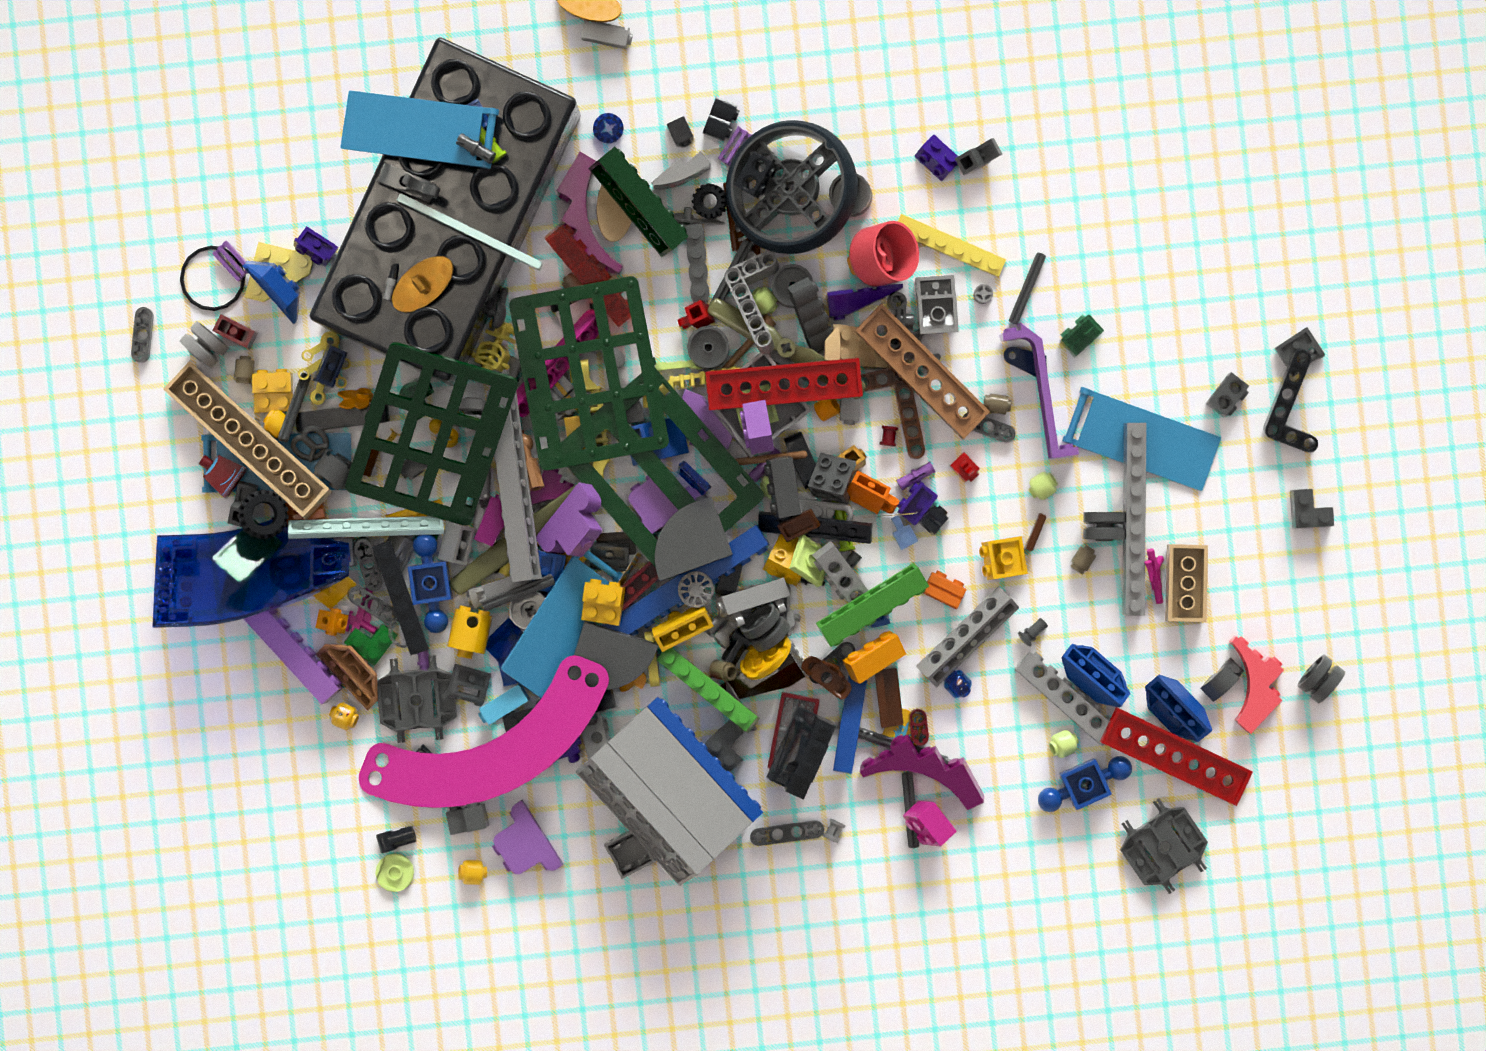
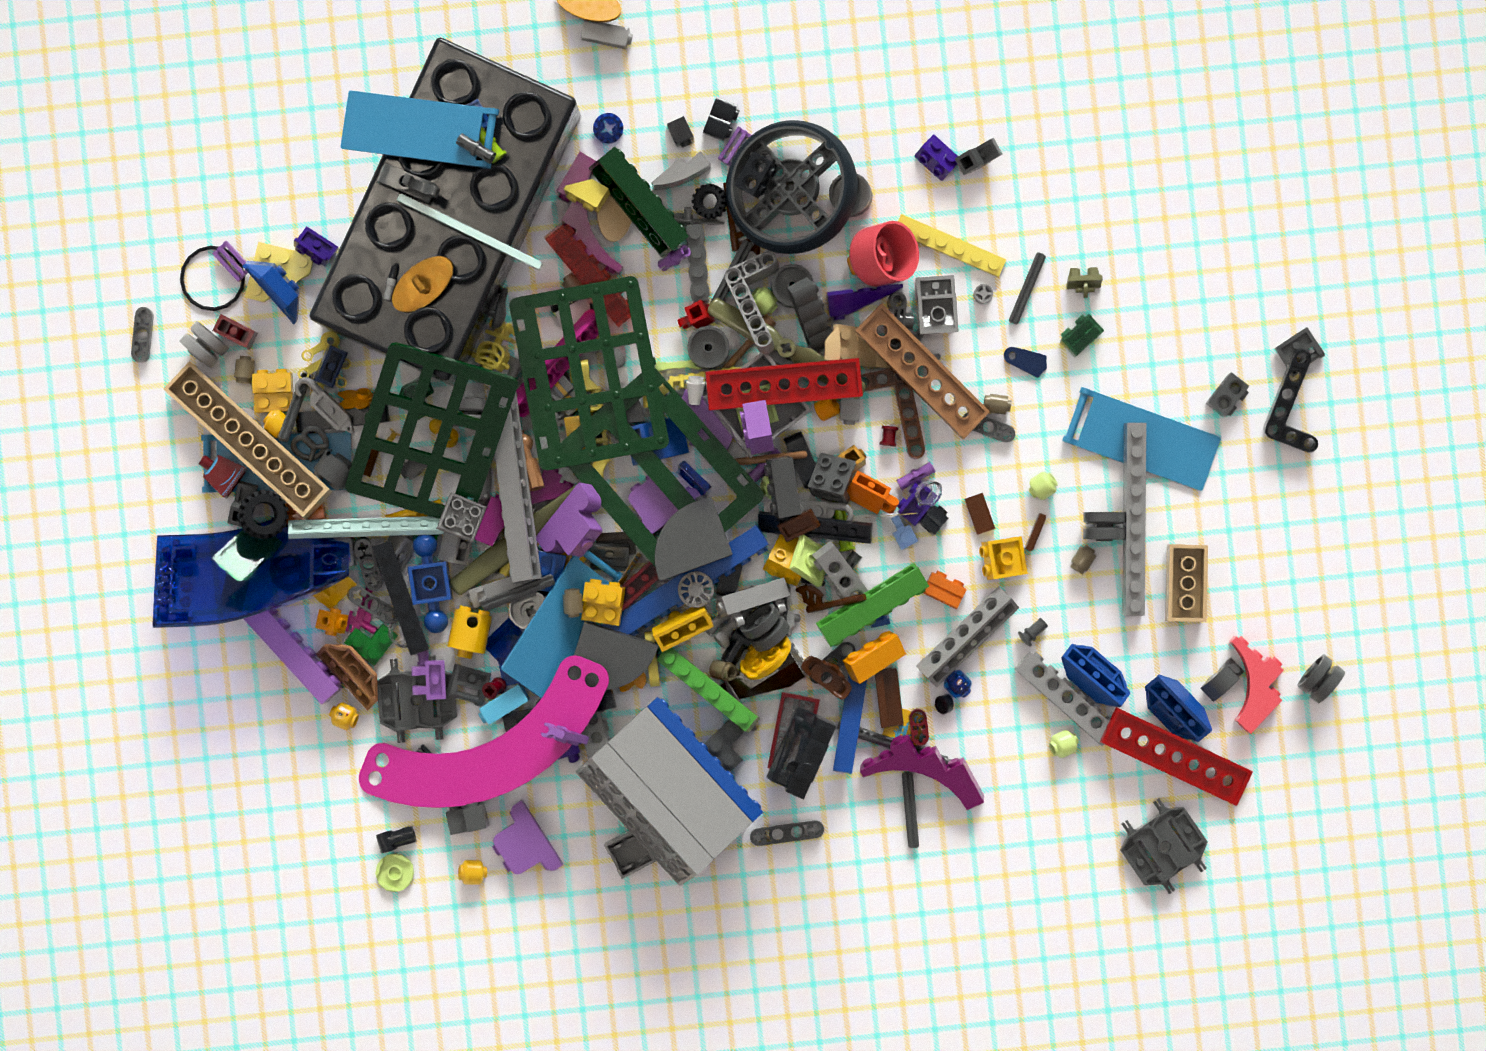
(326, 405): none -> light grey plate
(435, 680): none -> medium lavender plate
(461, 517): none -> light grey tile
(493, 688): none -> dark red bush
(564, 735): none -> medium lavender plate
(572, 602): none -> dark tan brick
(588, 193): none -> light yellow slope
(674, 258): none -> medium lavender pin
(695, 389): none -> white cone
(819, 606): none -> reddish brown piece
(834, 830): light grey bush -> none
(929, 823): dark pink brick -> none
(933, 497): none -> clear piece
(944, 704): none -> black tile
(965, 468): red brick -> none
(979, 513): none -> reddish brown tile
(1043, 388): medium lavender panel -> none
(1084, 283): none -> olive hips
(1118, 769): blue brick -> none
(1153, 566): dark pink piece -> none
(1303, 511): dark grey brick -> none

